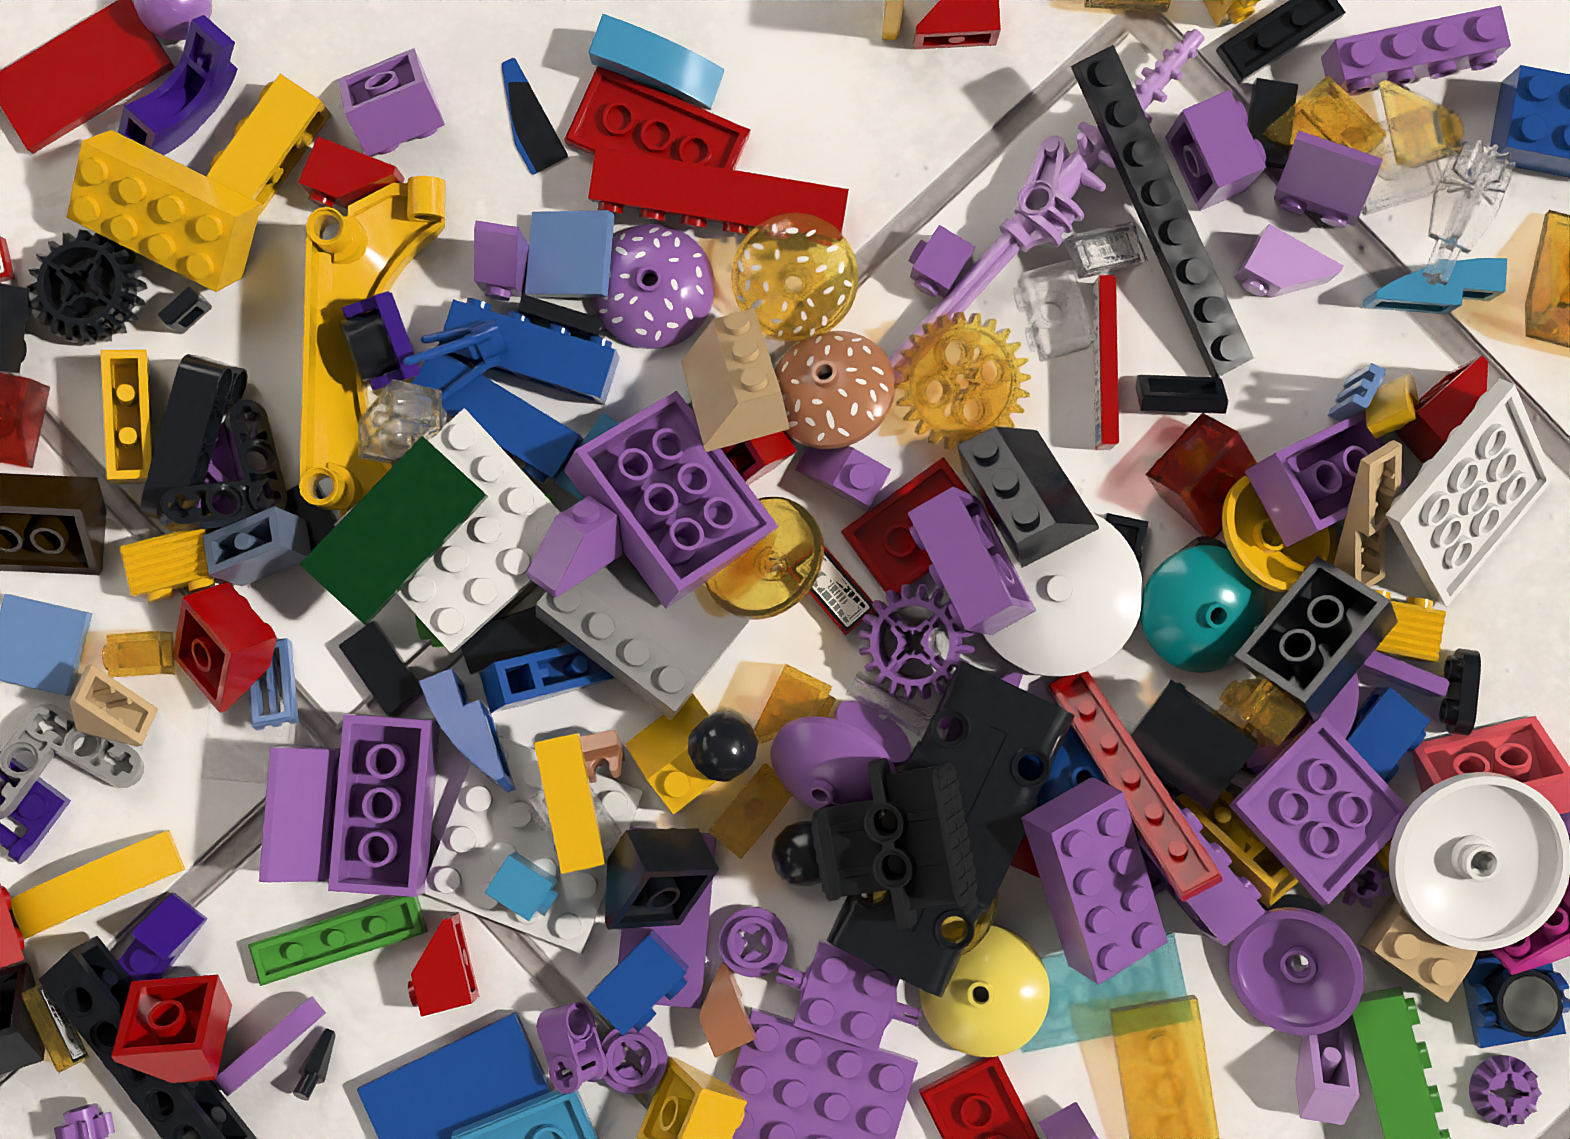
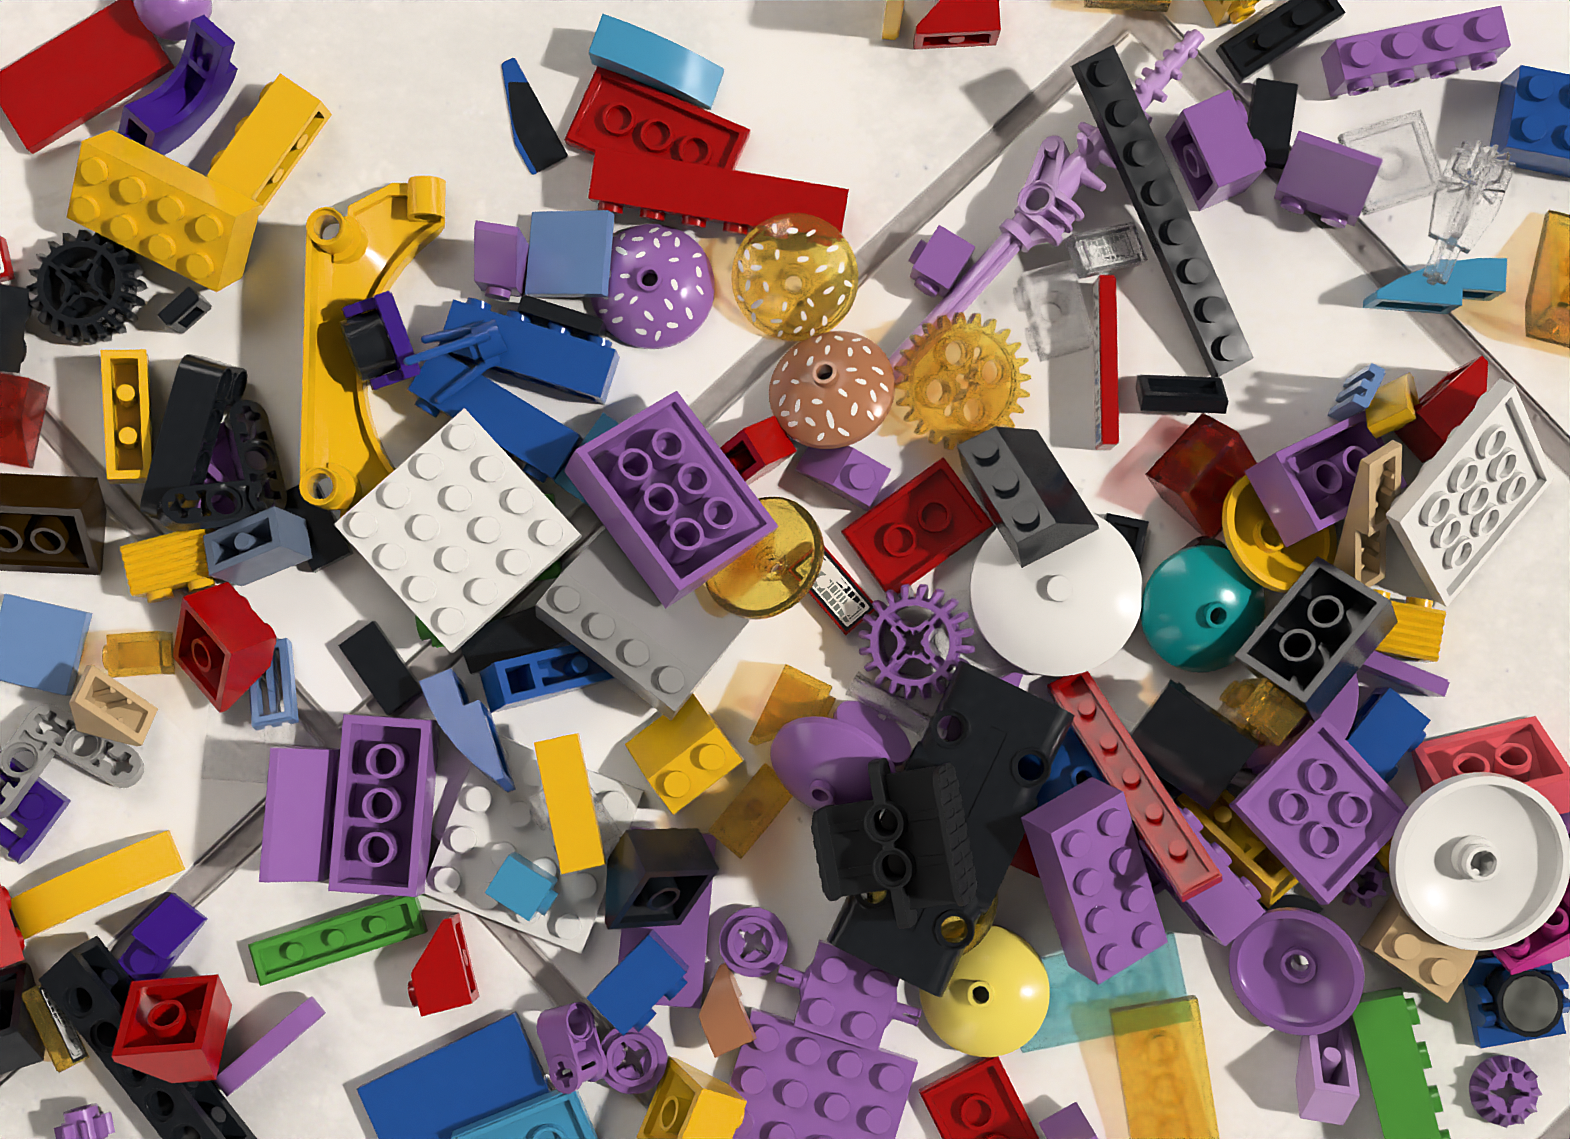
(315, 1065): black bar -> none
(343, 175): red slope -> none
(390, 103): medium lavender slope -> none
(393, 530): dark green tile -> none
(398, 420): clear brick -> none
(576, 546): medium lavender slope -> none
(601, 750): nougat tile -> none
(722, 746): black hair -> none
(733, 382): tan slope -> none
(795, 855): black hair -> none
(970, 562): medium lavender brick -> none
(1283, 265): lavender slope -> none
(1329, 115): clear yellow wing -> none
(1419, 126): clear yellow slope -> none
(1460, 706): black plate -> none

